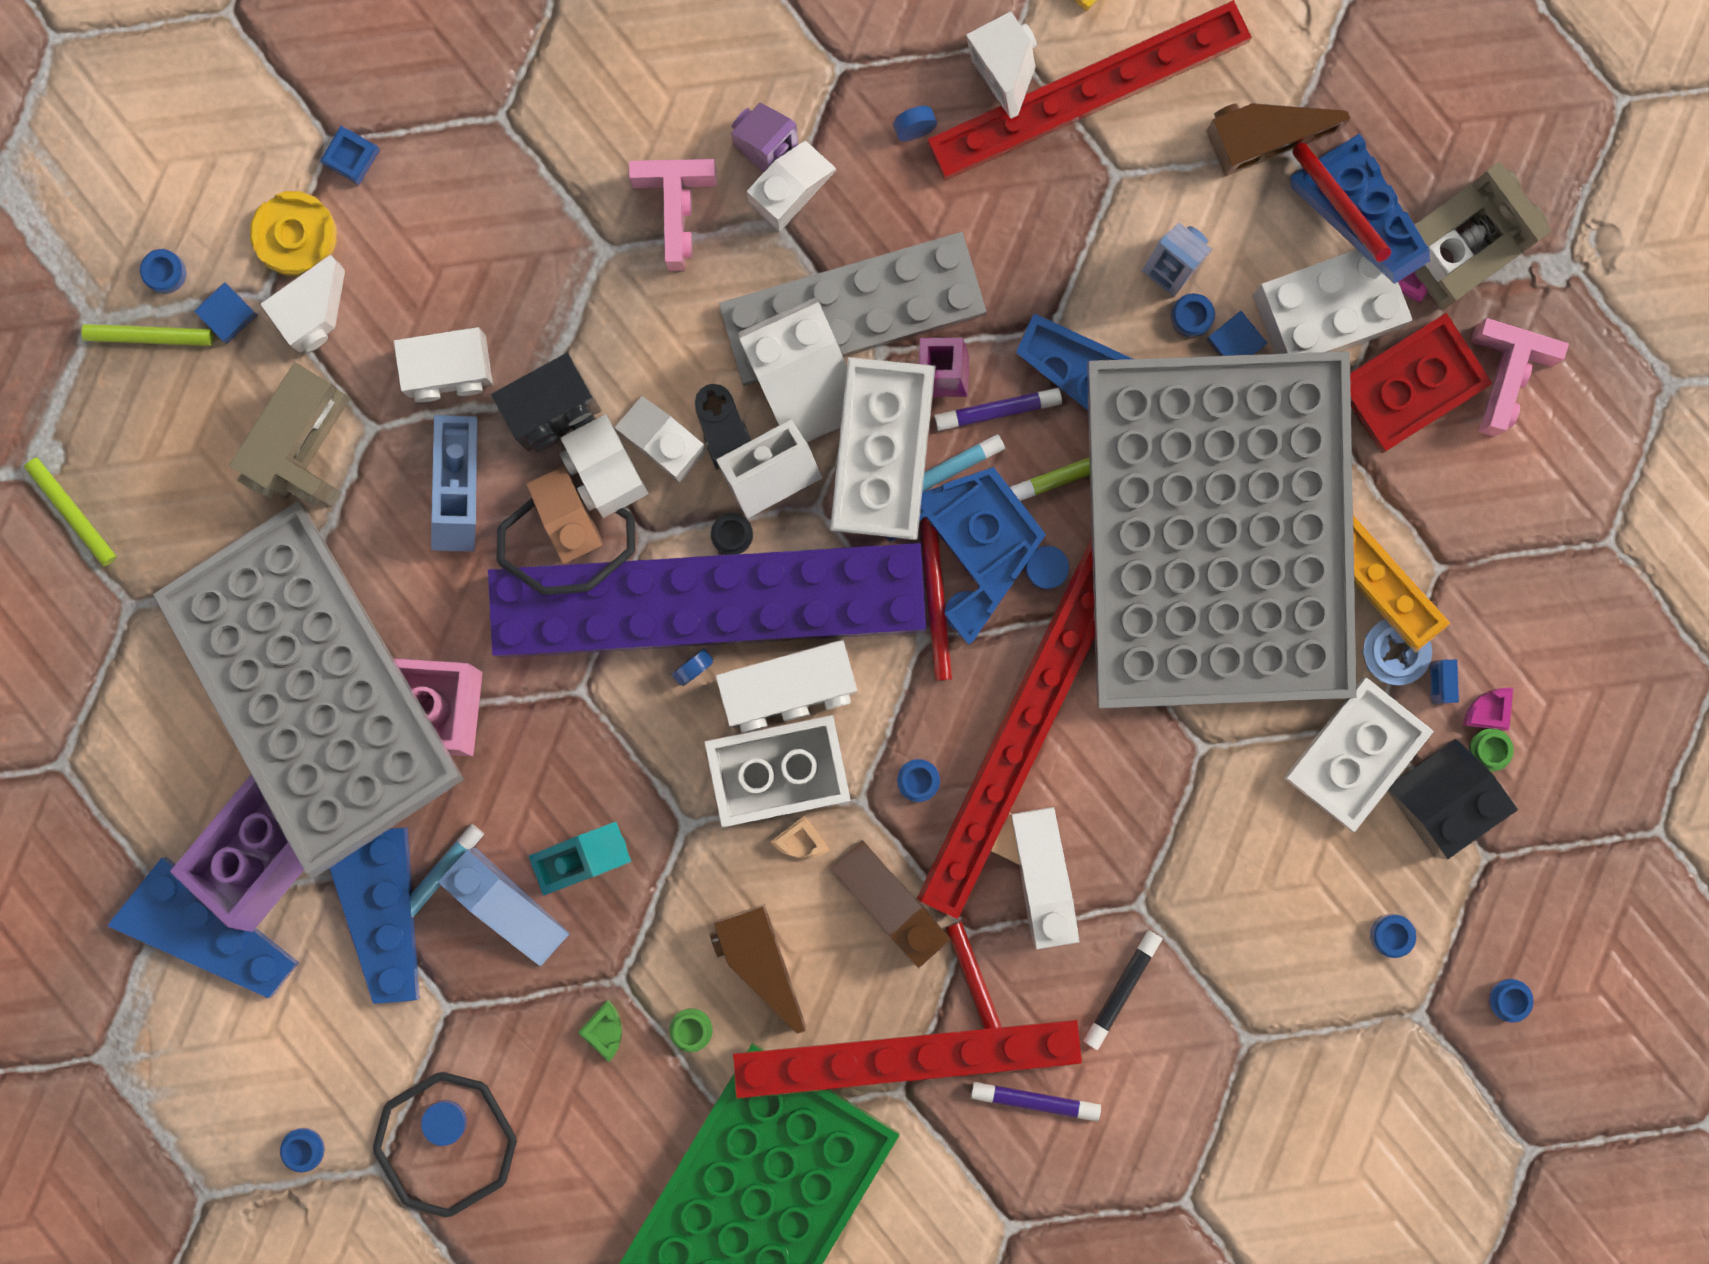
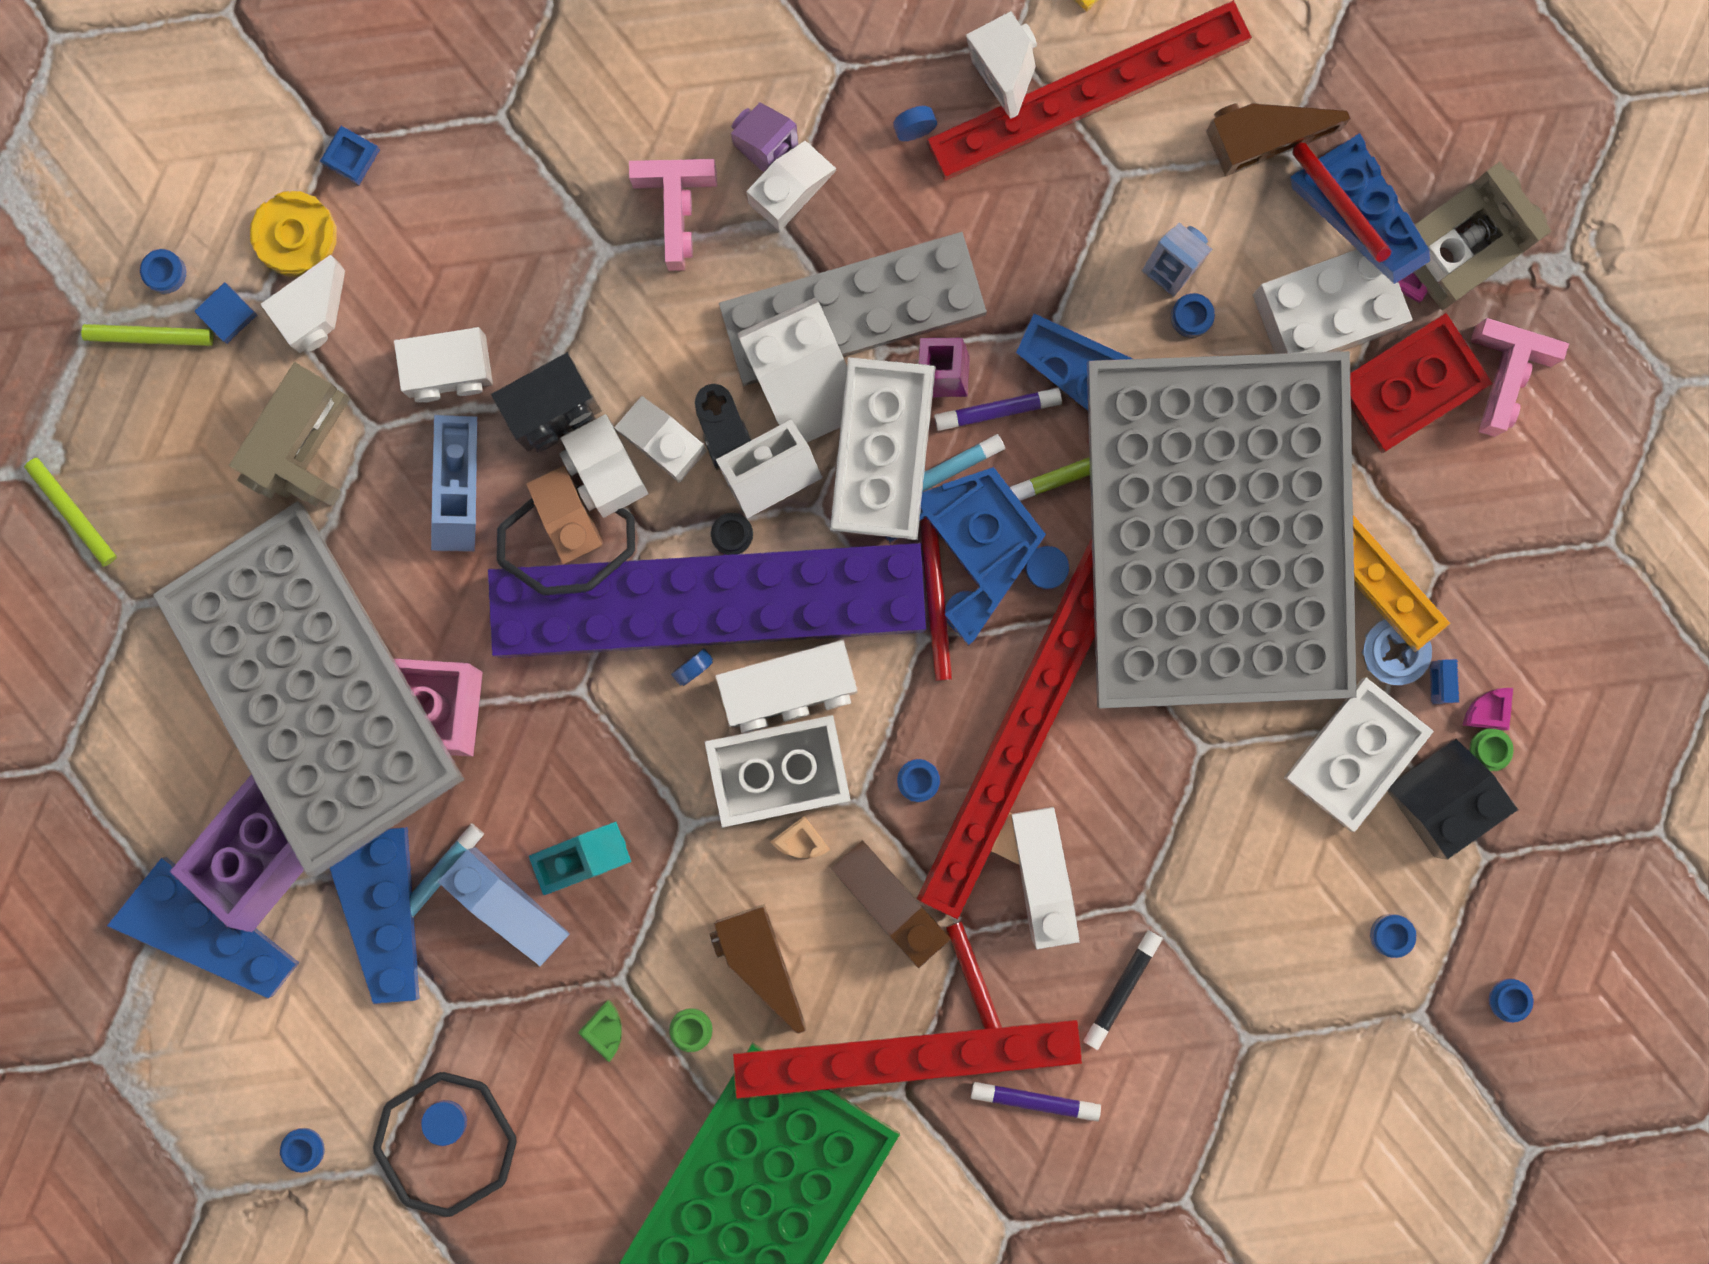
(1237, 337): blue tile -> none

